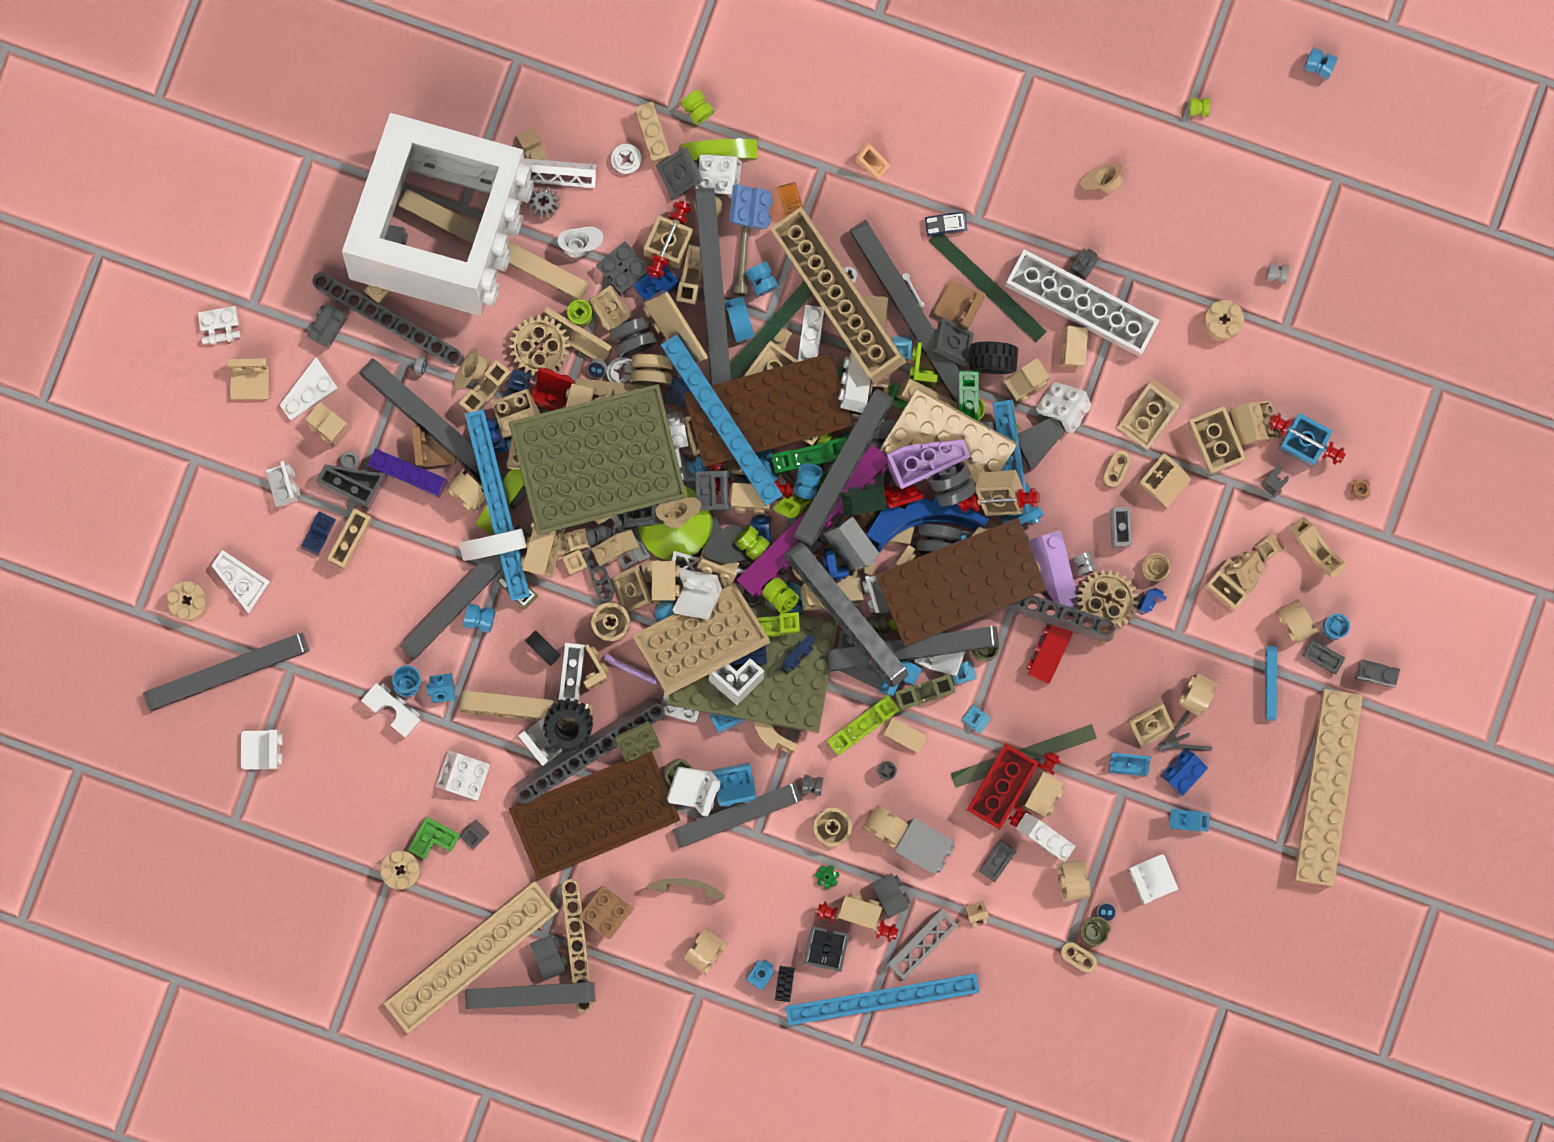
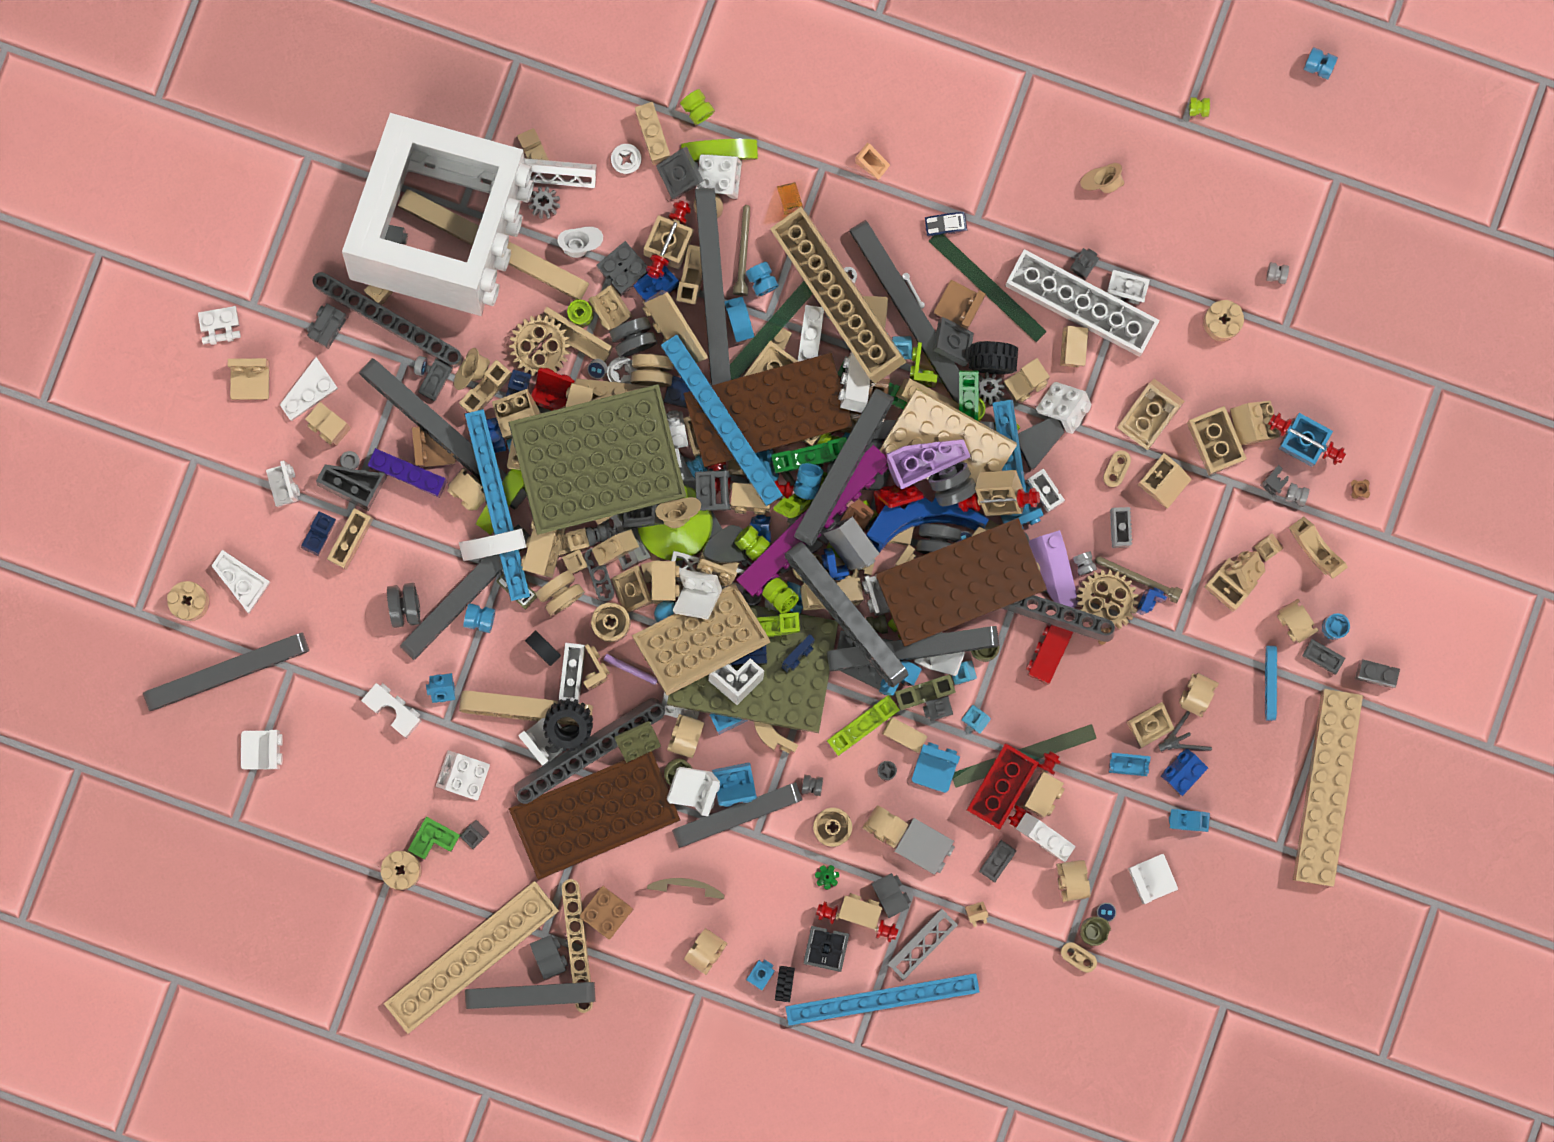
(401, 605): none -> dark grey wheel
(406, 681): dark azure helmet -> none
(435, 379): none -> dark grey plate
(561, 594): none -> tan wheel
(685, 736): none -> tan brick
(750, 207): medium blue plate -> none
(863, 500): clear green brick -> none
(935, 767): none -> dark azure bracket
(938, 708): none -> dark grey brick
(994, 392): none -> light grey gear
(1048, 492): none -> white brick
(1128, 286): none -> white bracket
(1156, 567): tan hair -> none
(1173, 593): none -> dark tan piece
(1297, 494): none -> light grey wheel

